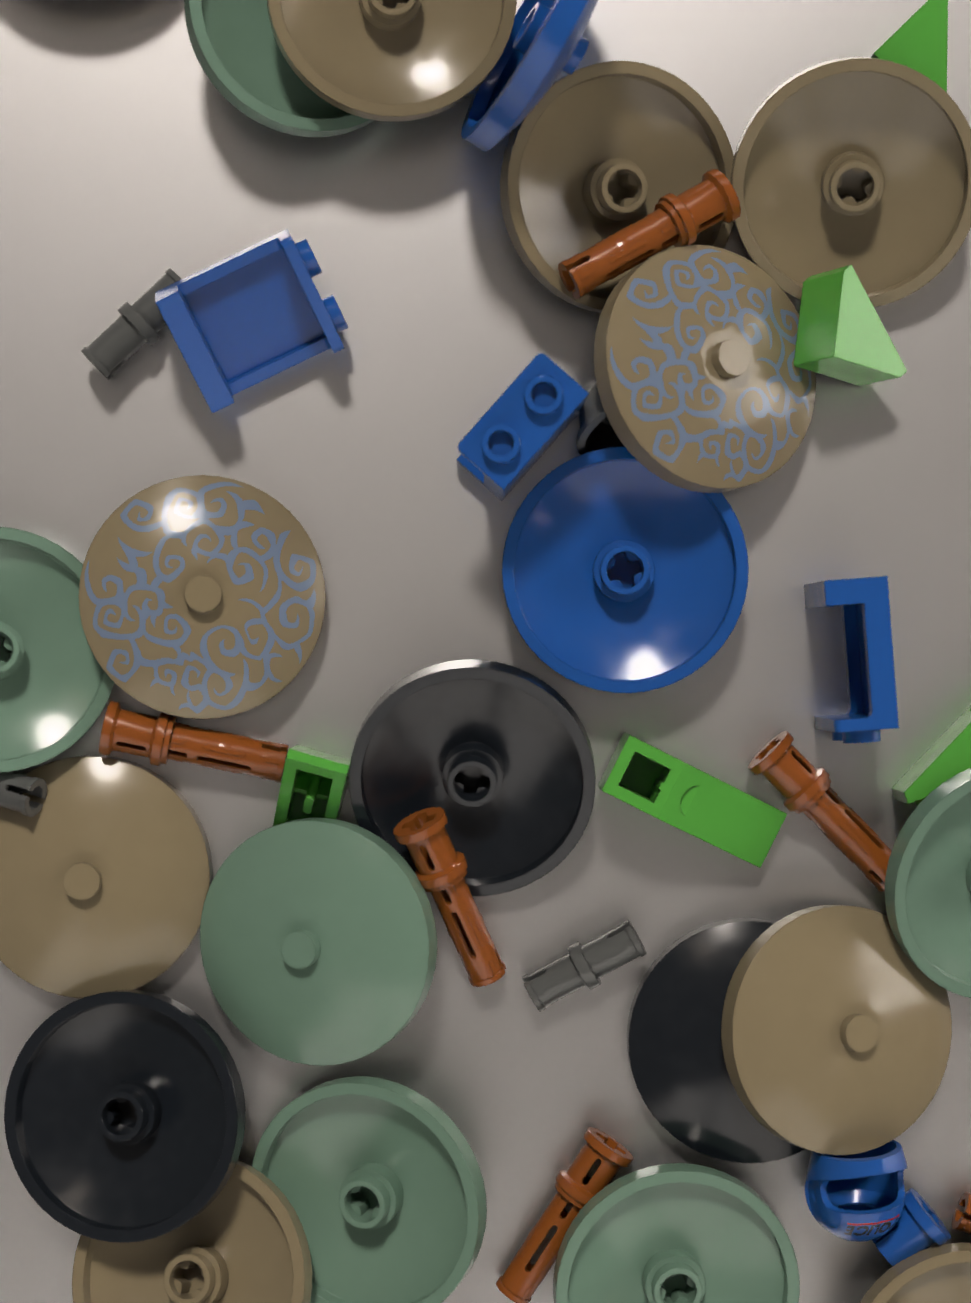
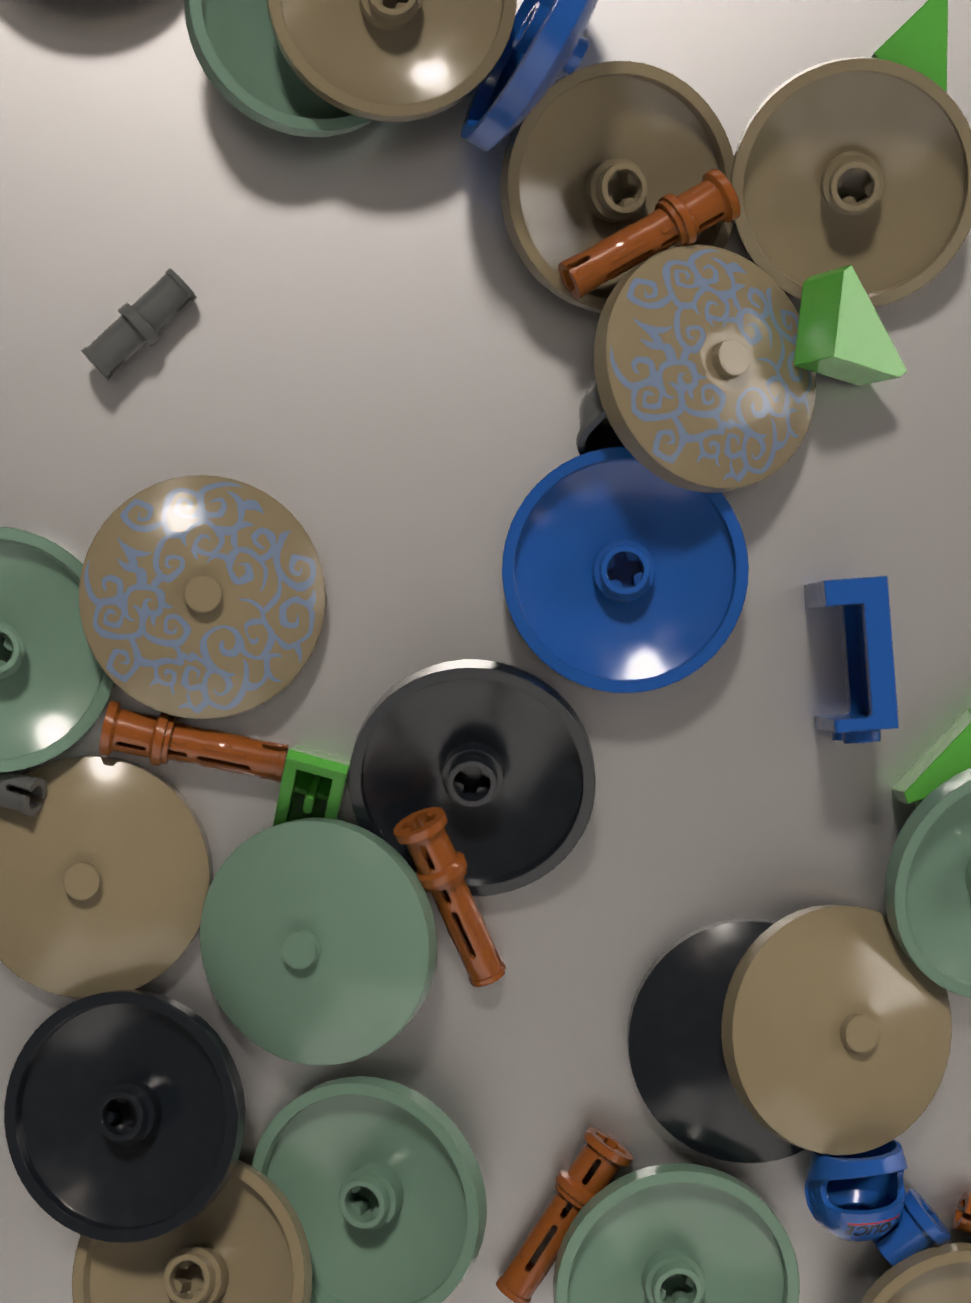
(250, 317): blue panel -> none
(521, 425): blue panel -> none
(584, 965): dark grey pin -> none
(691, 800): bright green slope -> none
(809, 792): dark orange pin -> none

